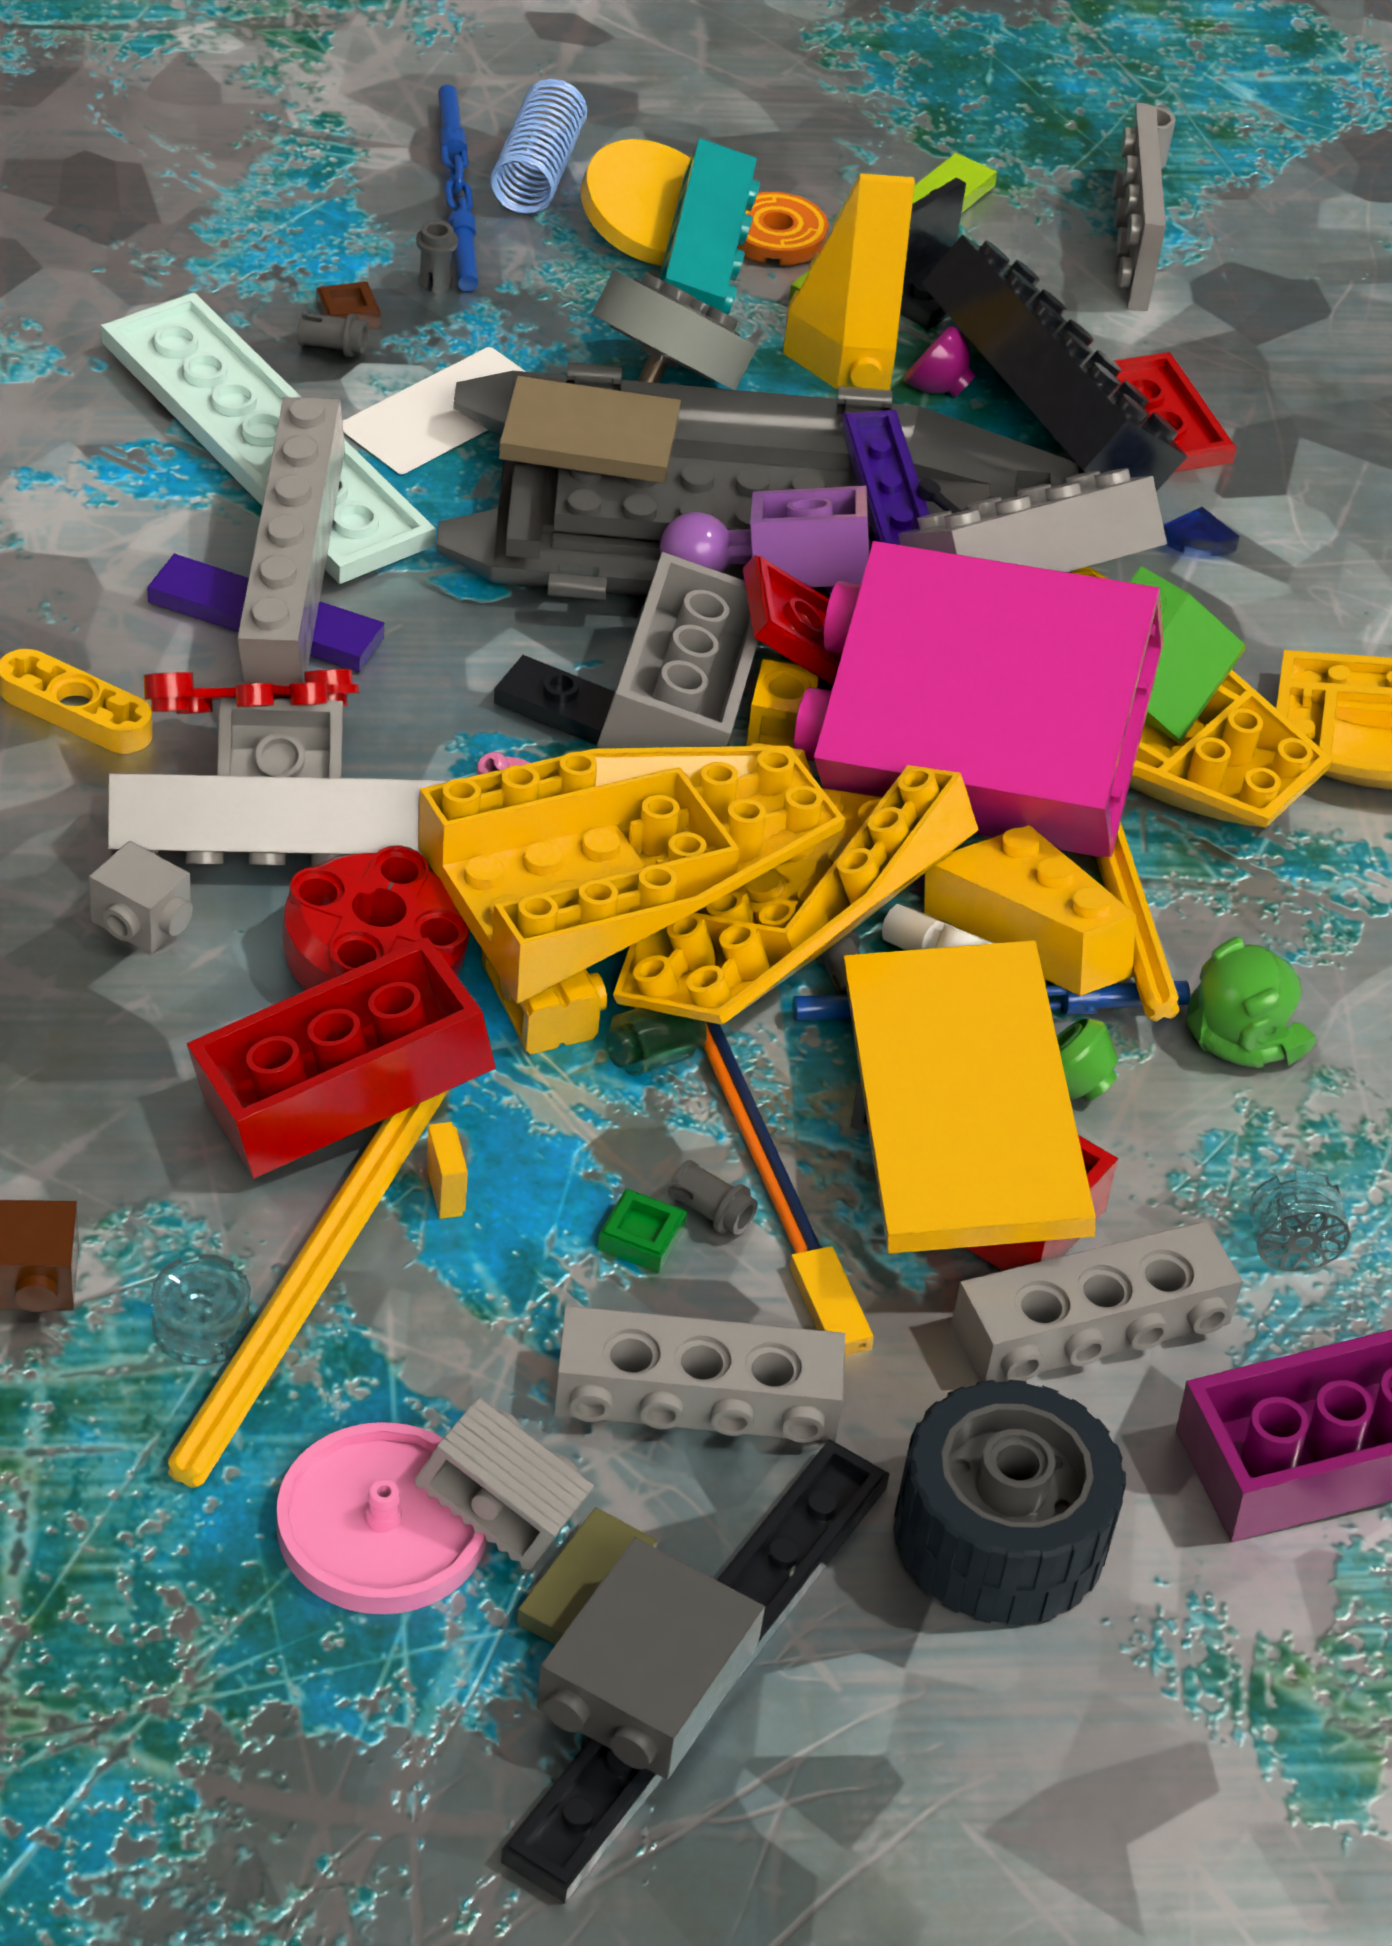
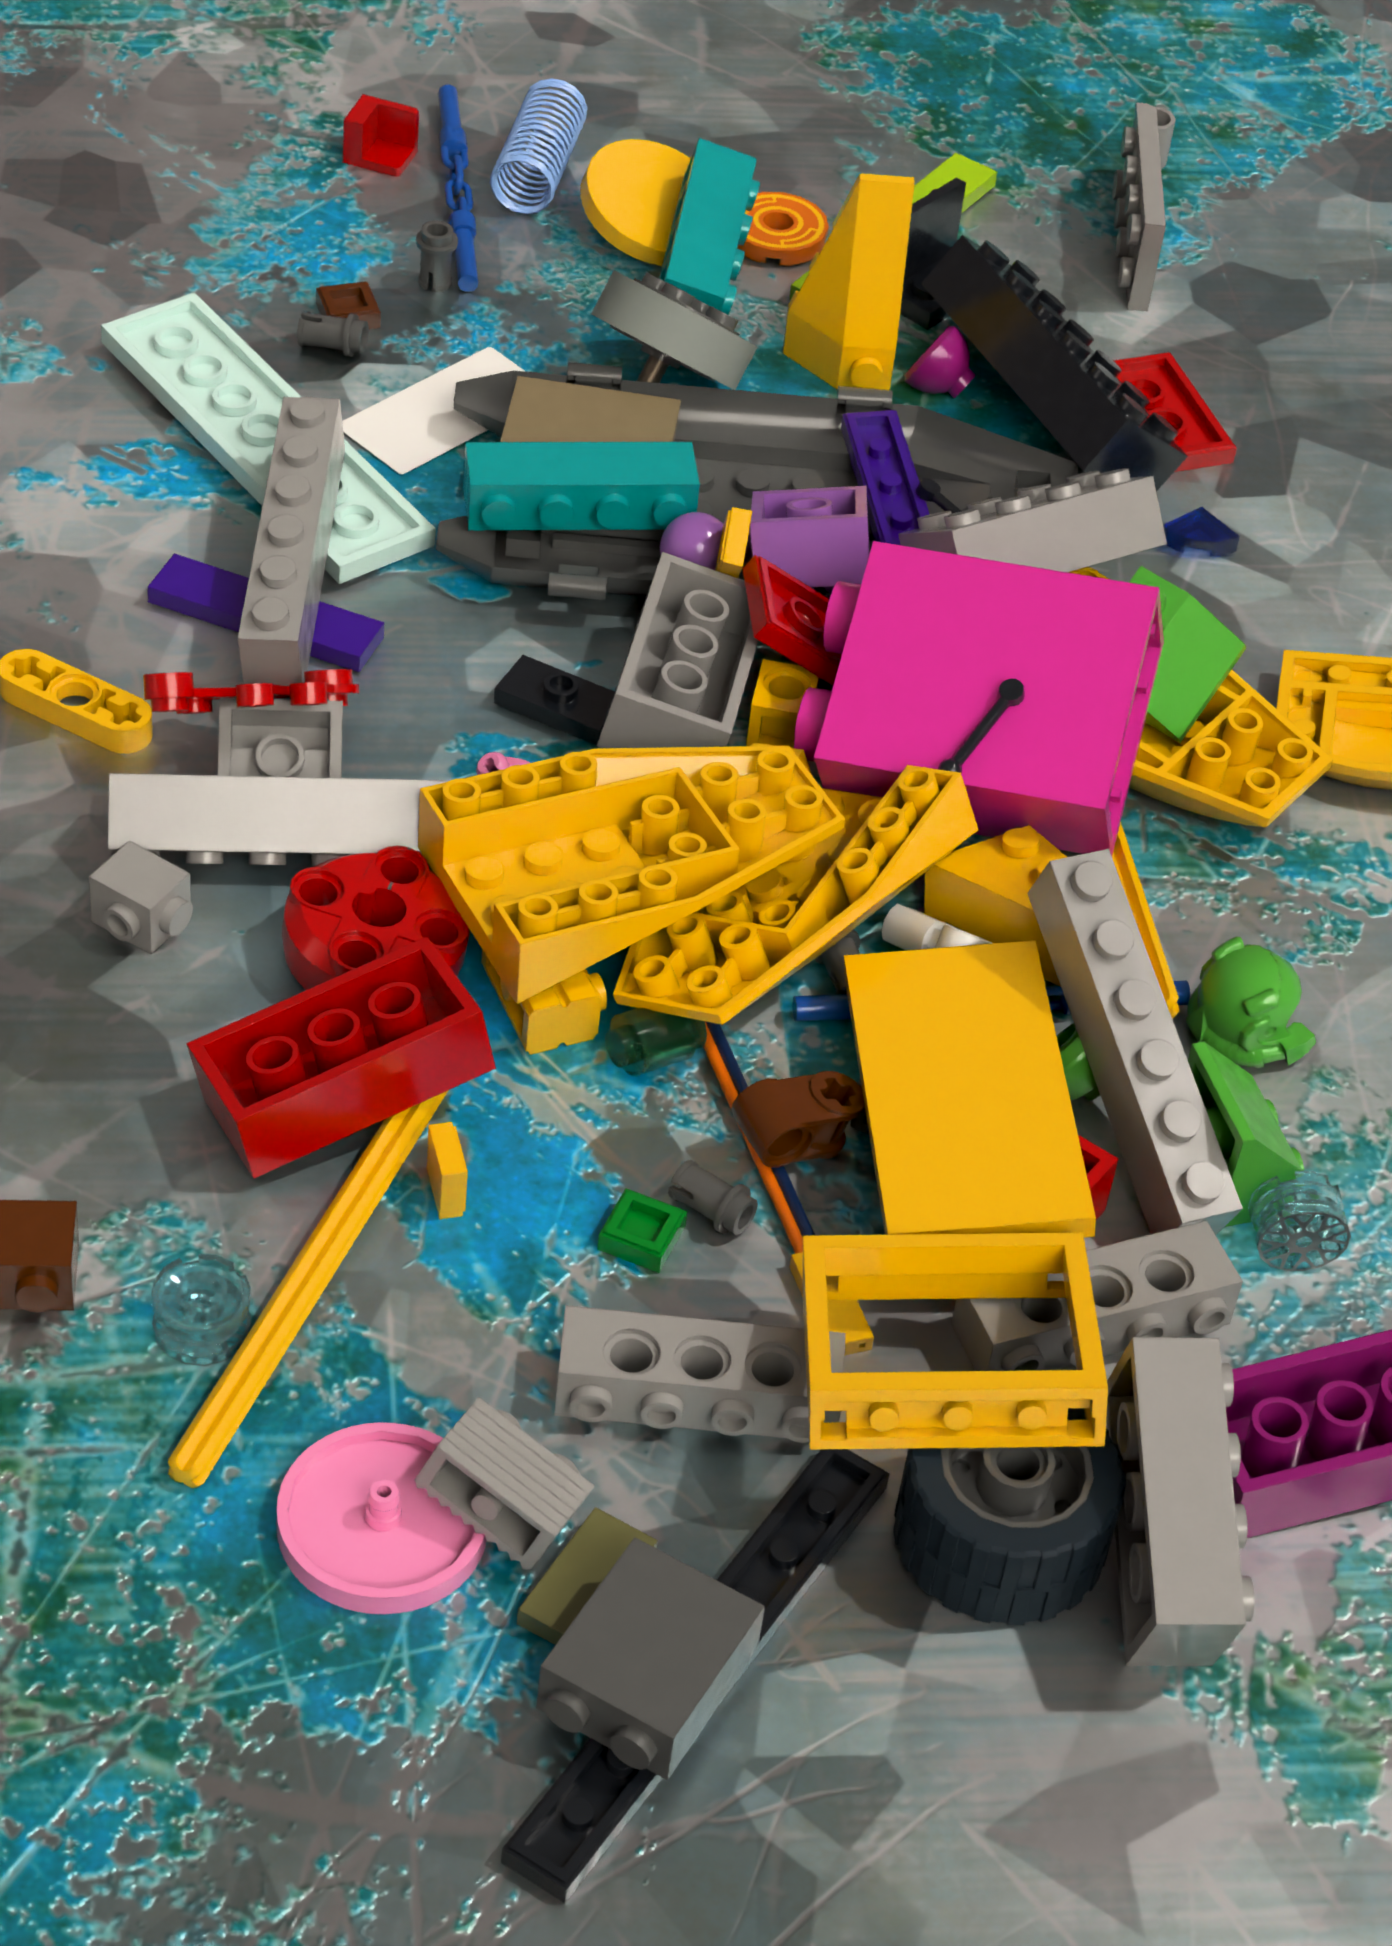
(380, 135): none -> red panel
(578, 485): none -> teal brick
(733, 542): none -> yellow tile
(798, 1116): none -> reddish brown piece
(952, 1406): none -> yellow window
(1011, 694): none -> black hinge
(1132, 1044): none -> light grey brick
(1178, 1509): none -> light grey brick
(1242, 1124): none -> bright green slope

